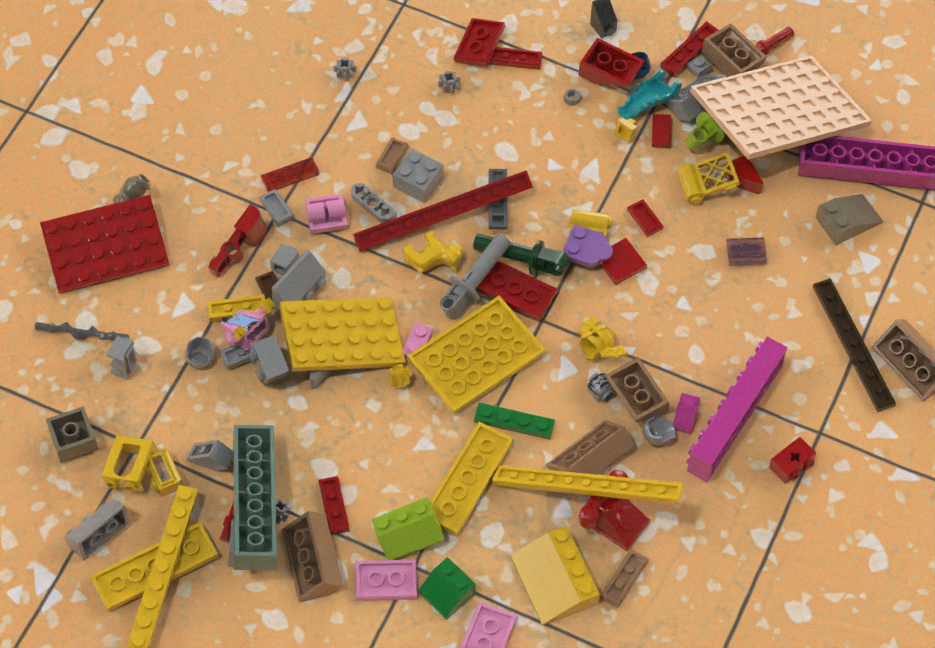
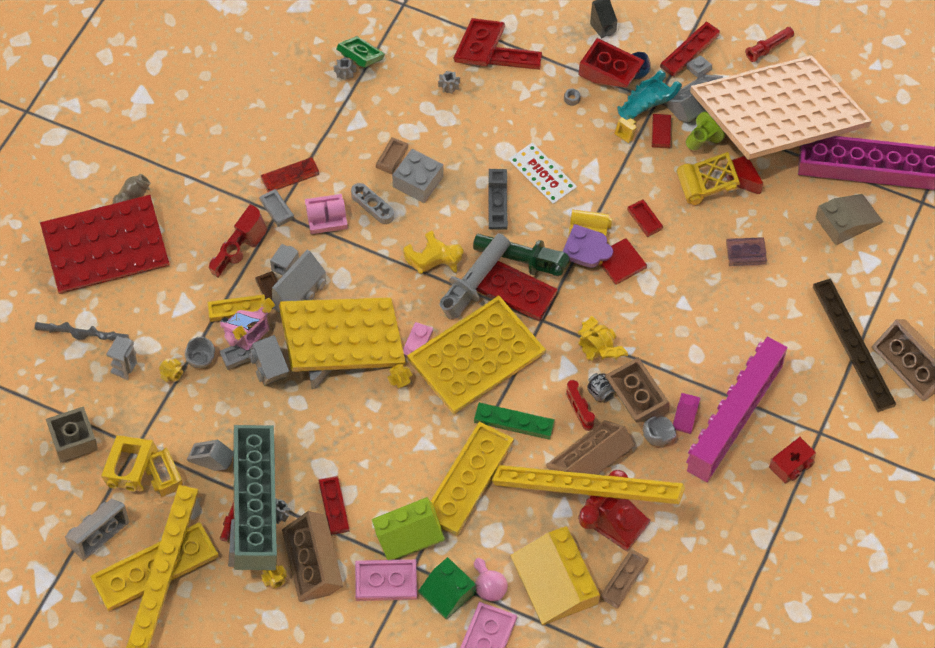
(171, 370): none -> yellow gear
(274, 577): none -> yellow gear
(360, 51): none -> green plate
(442, 210): red plate -> none
(489, 584): none -> bright pink hair
(542, 173): none -> white sticker
(580, 406): none -> red plate
(732, 51): medium nougat slope -> none

